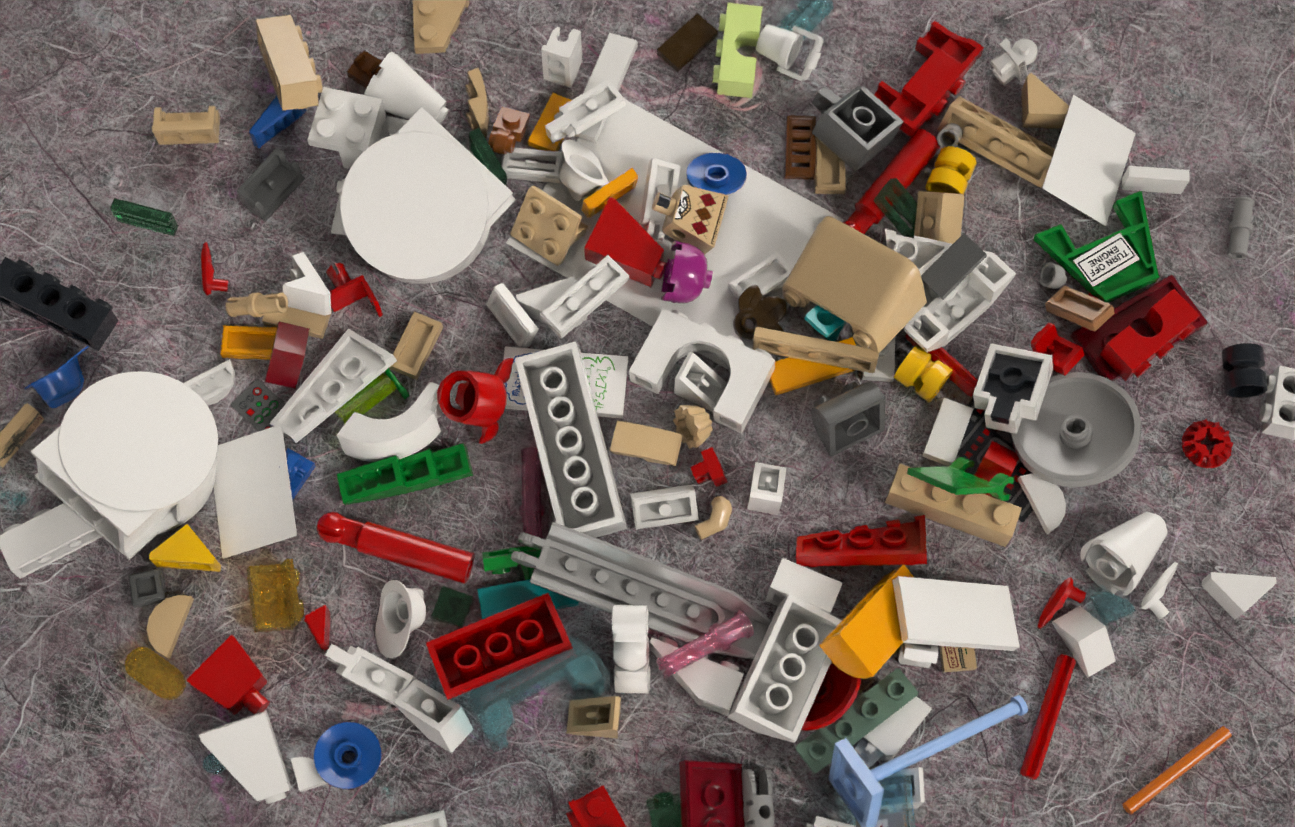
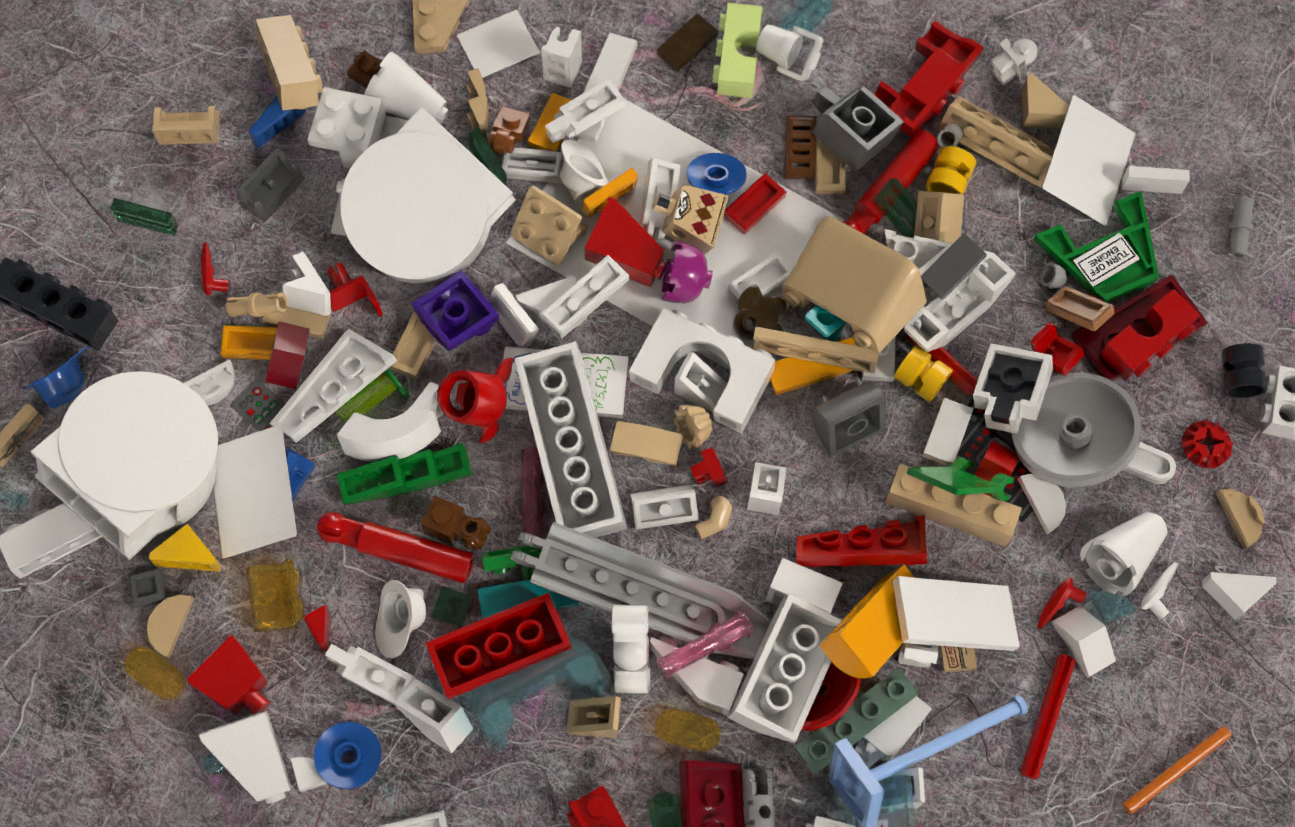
(448, 522): none -> reddish brown brick
(455, 311): none -> dark purple slope
(498, 43): none -> white sticker
(687, 730): none -> clear yellow tile
(754, 203): none -> red tile
(1151, 465): none -> white tile
(1243, 514): none -> tan tile

